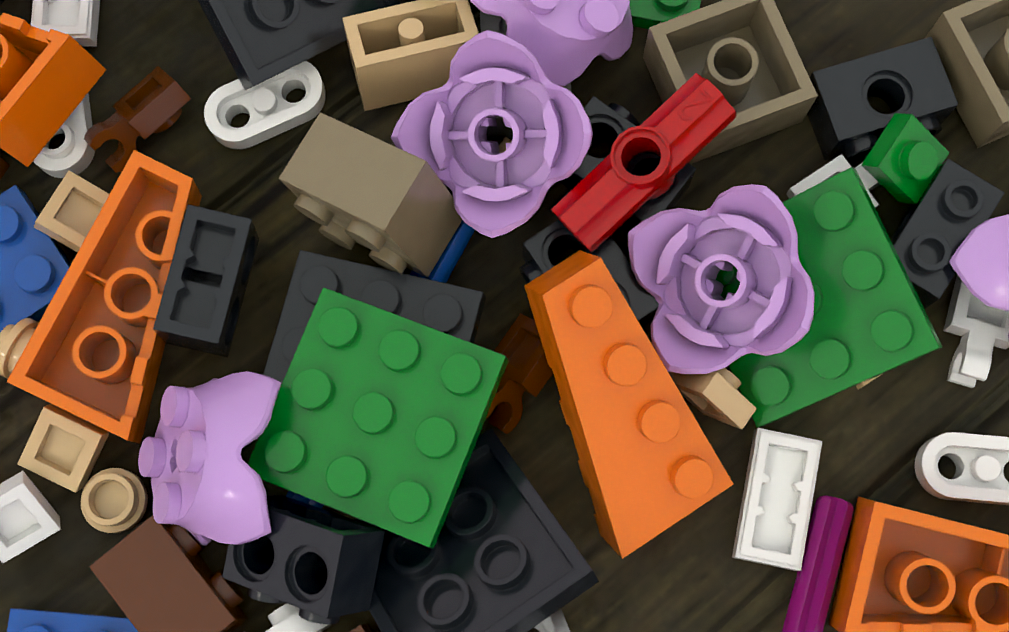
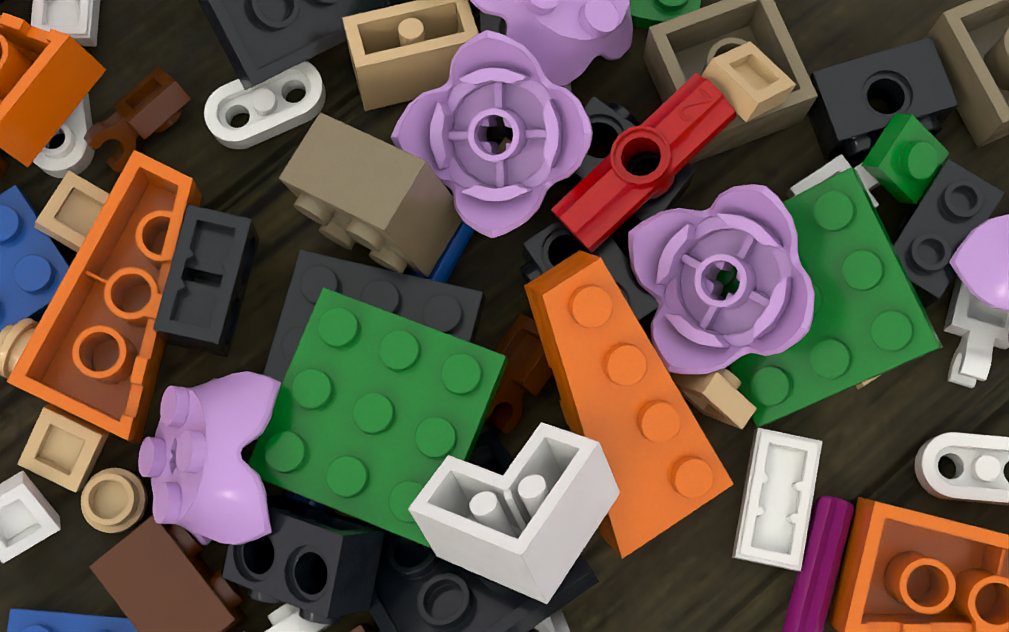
(520, 524): none -> white brick
(749, 80): none -> tan plate

